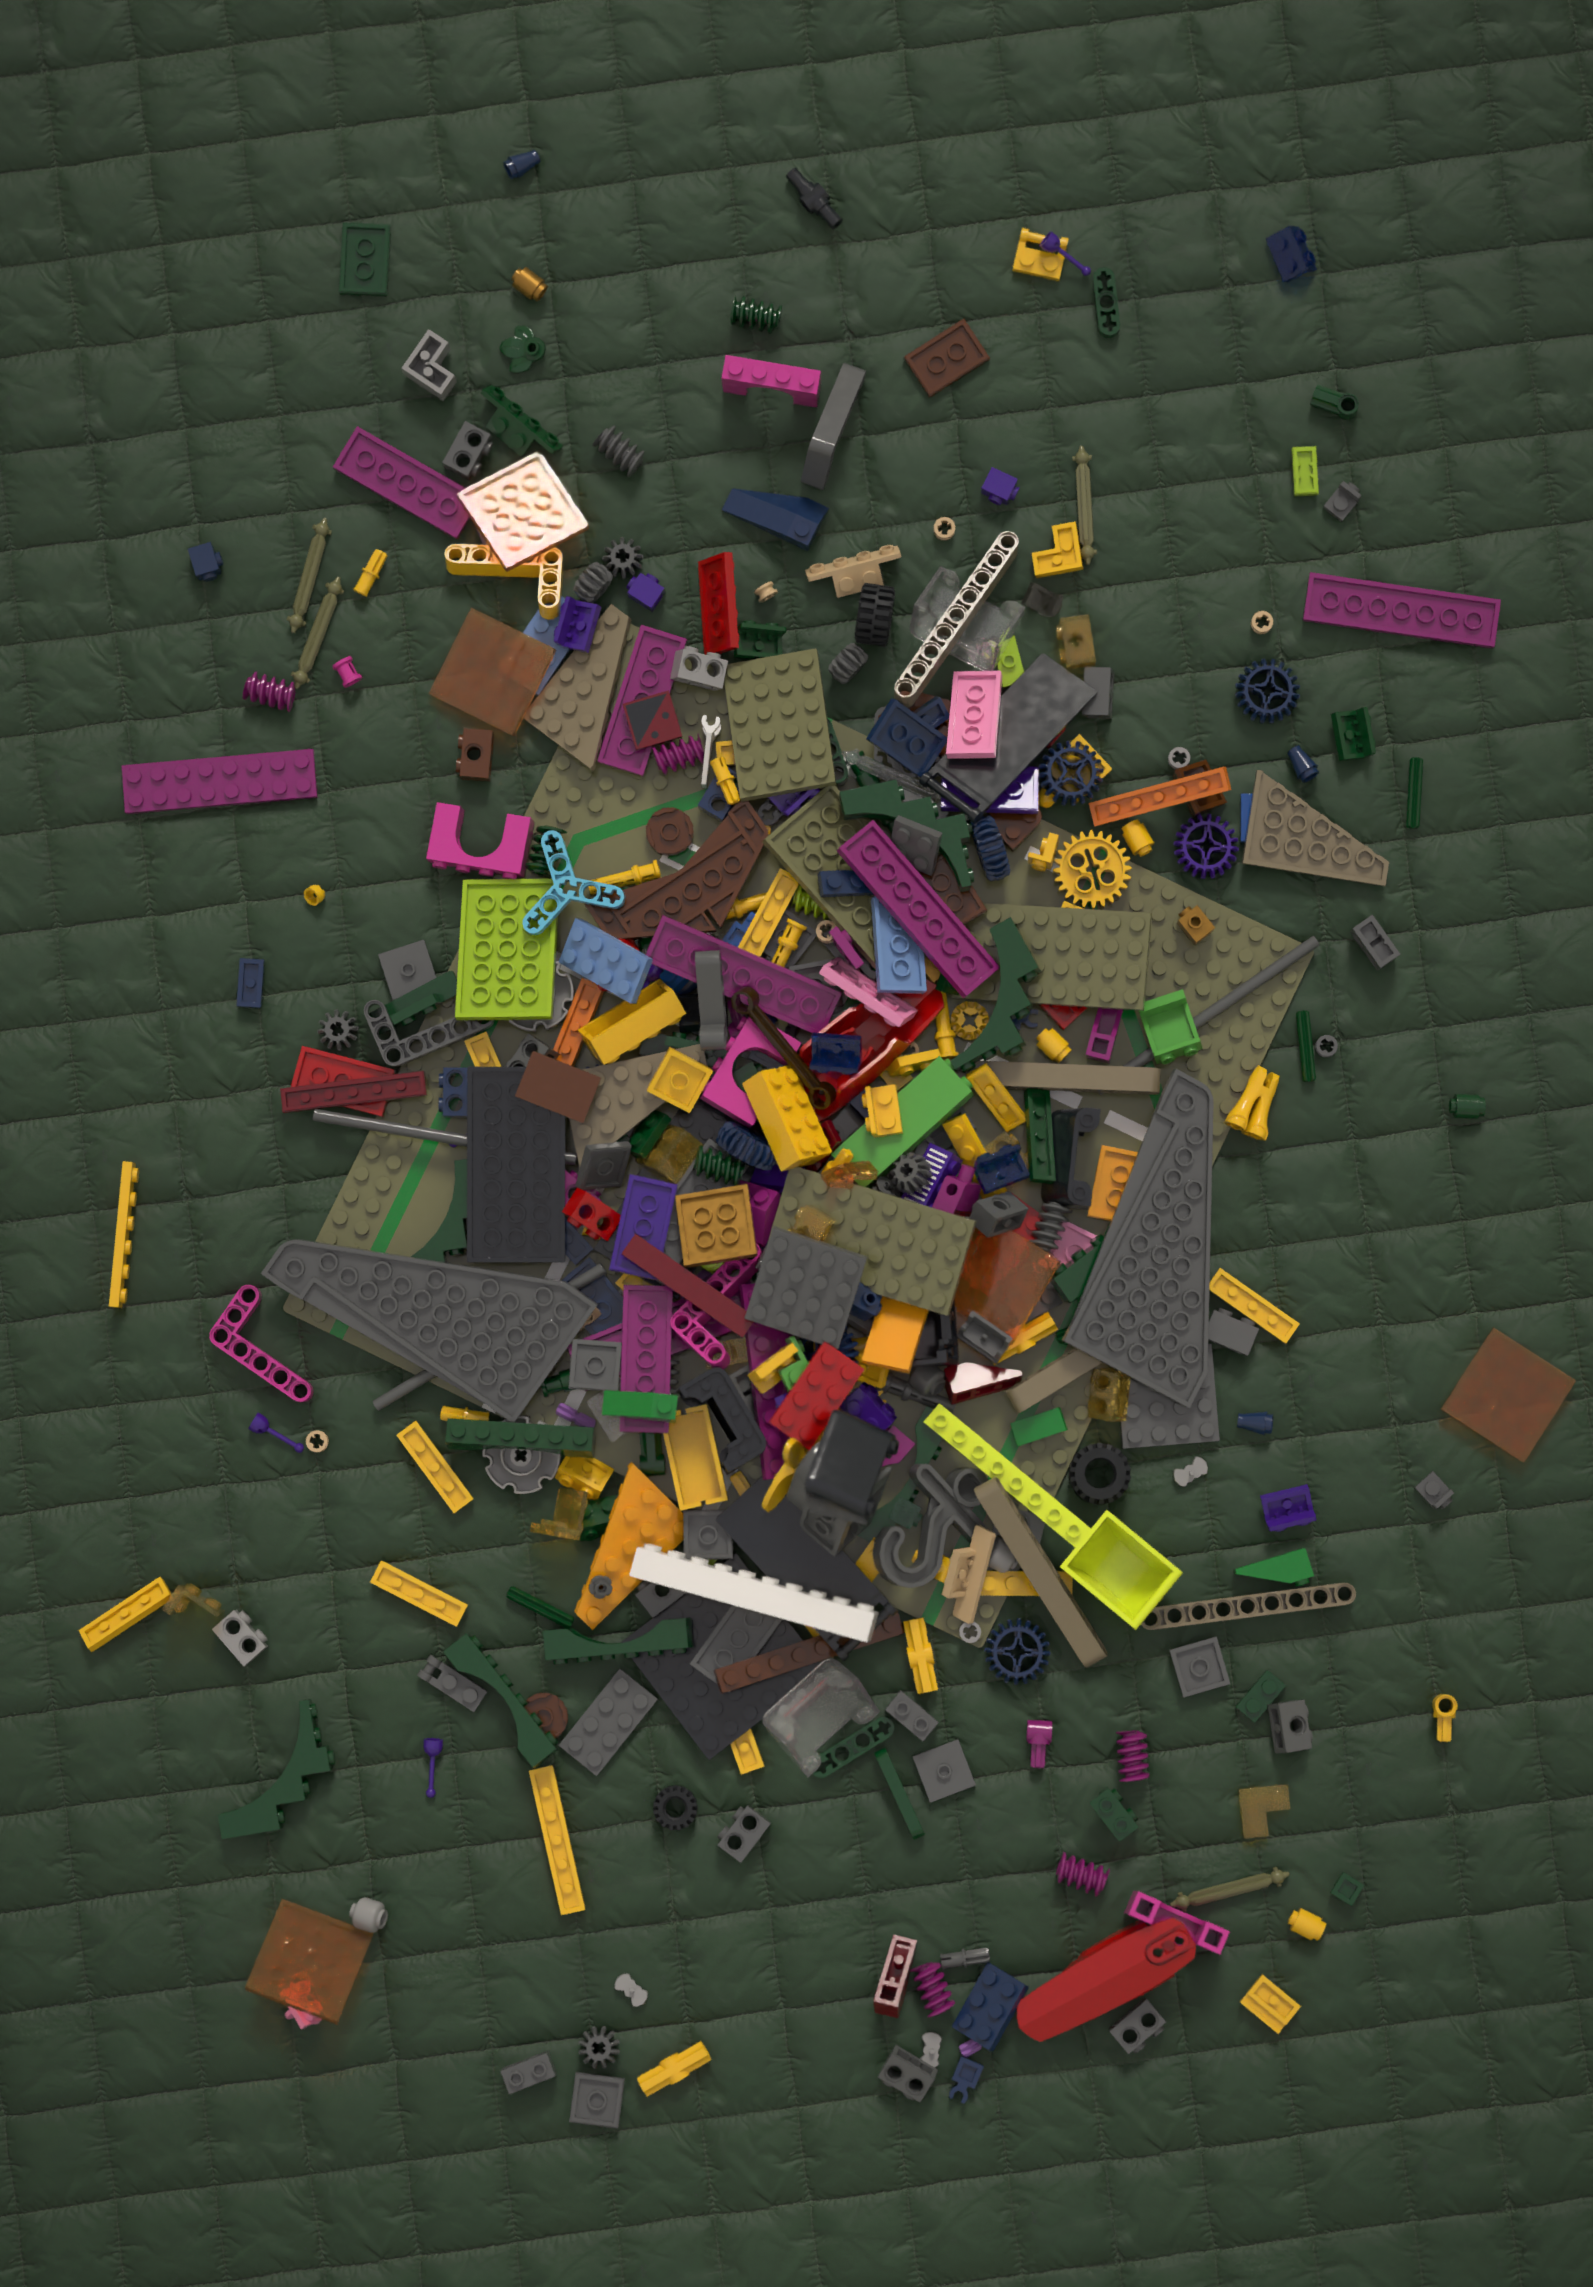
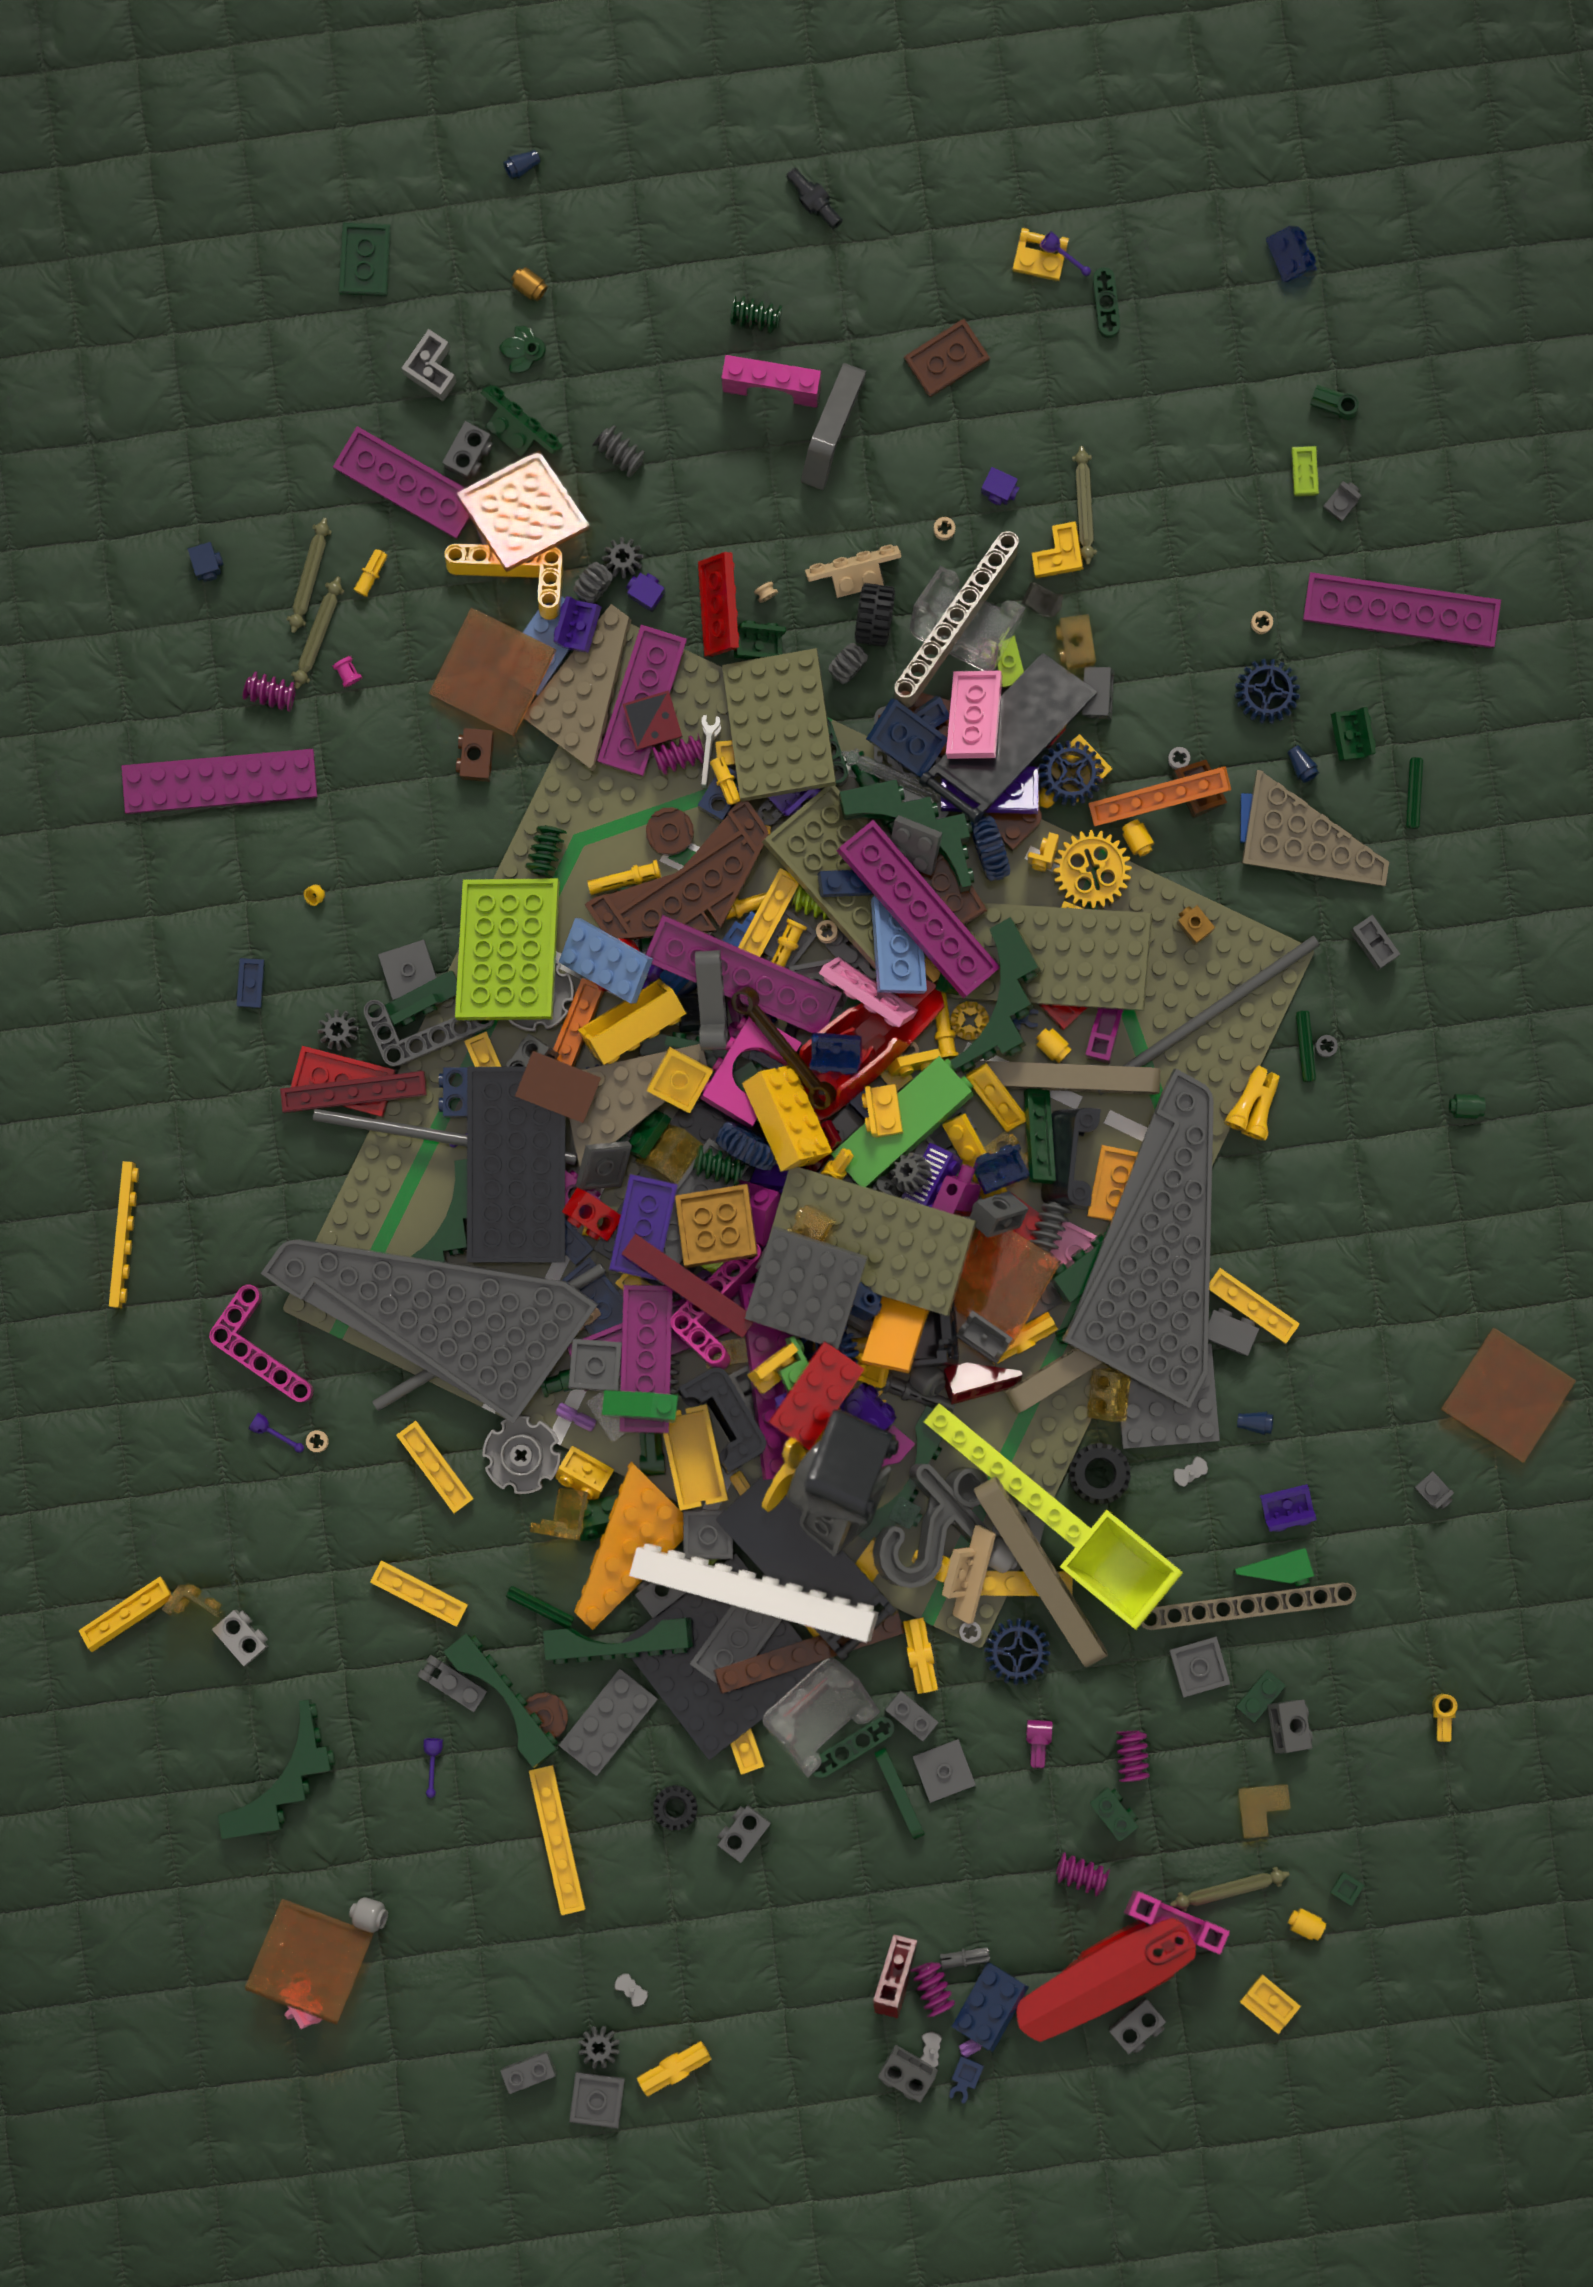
(459, 1413): yellow axle -> none
(506, 860): dark pink arch -> none
(556, 1439): dark green arch -> none
(561, 878): medium azure piece -> none
(596, 1582): dark grey plate -> none
(698, 674): light grey brick -> none
(783, 516): dark blue wedge -> none
(844, 944): magenta wing -> none
(844, 1174): clear orange slope -> none
(1039, 1426): green slope -> none
(1170, 1027): bright green panel -> none
(1216, 846): dark purple gear -> none

